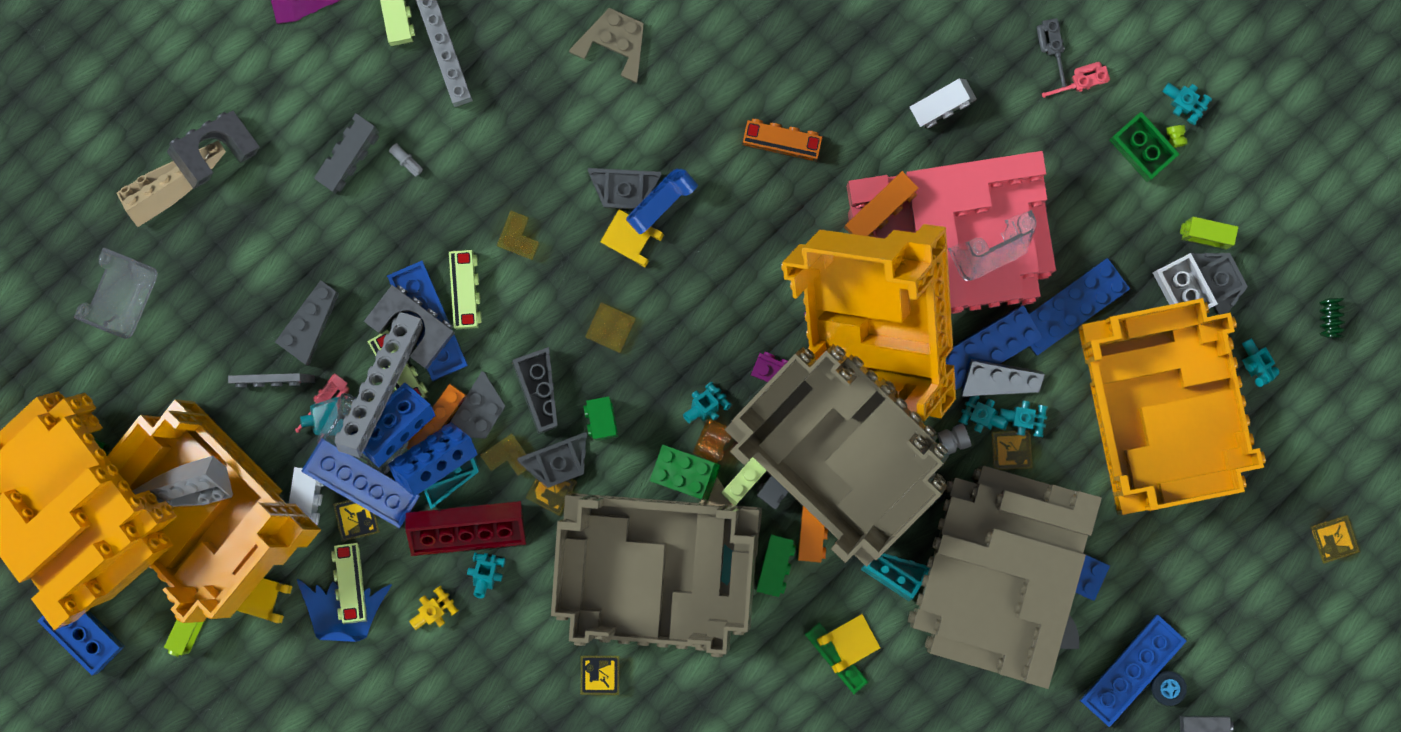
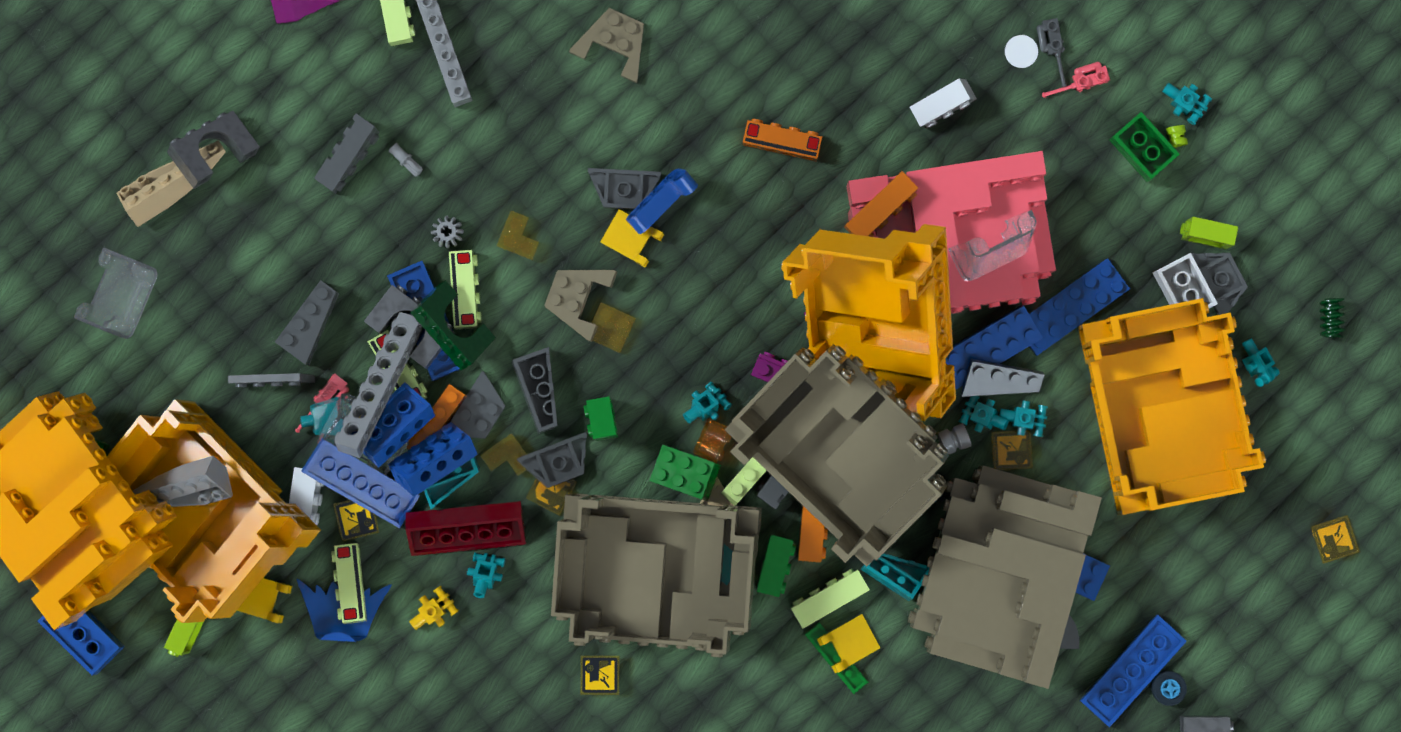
(431, 317): none -> dark green arch
(452, 227): none -> light grey gear
(570, 295): none -> dark tan wing
(830, 598): none -> yellowish green brick
(1021, 51): none -> white sticker

